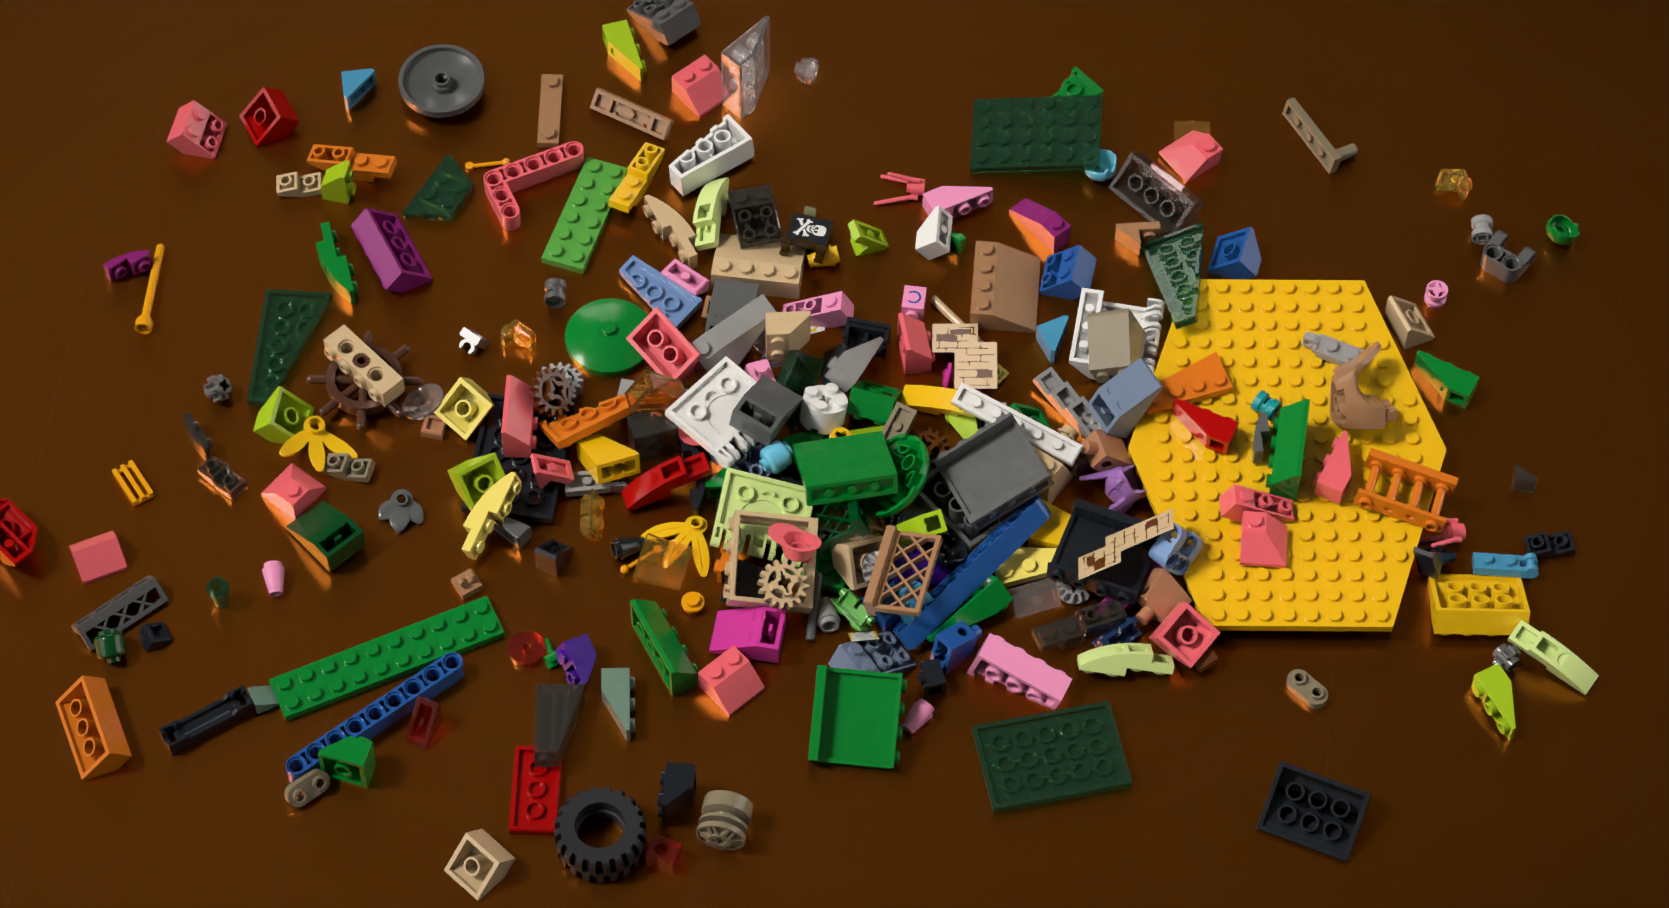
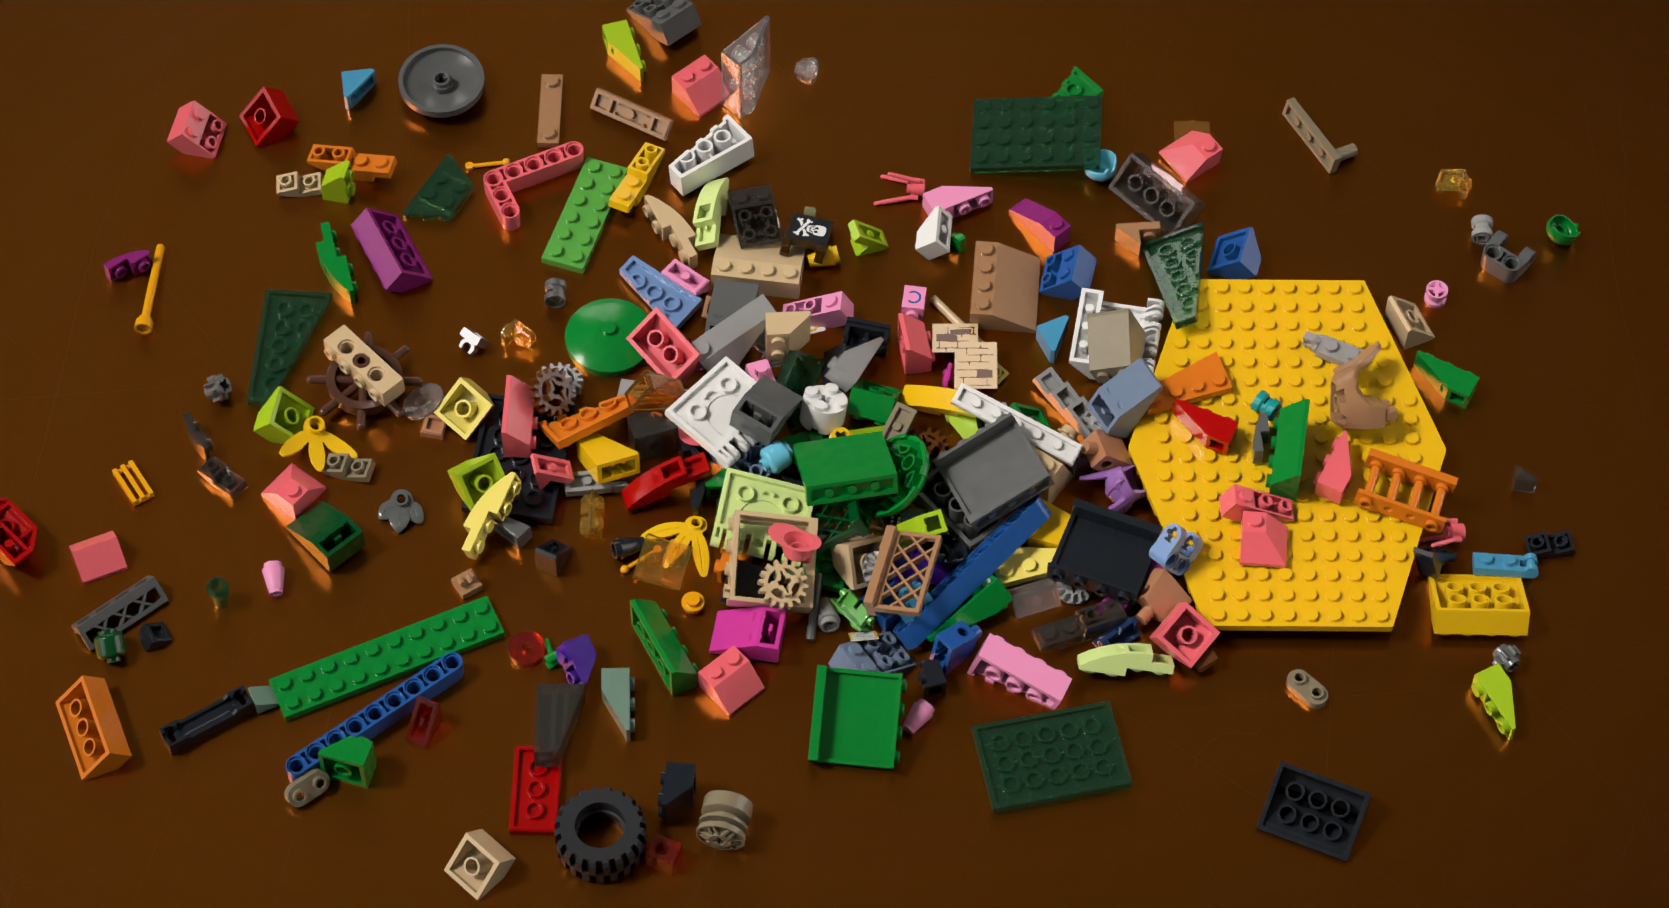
(1122, 540): tan sticker -> none
(1555, 656): yellowish green slope -> none

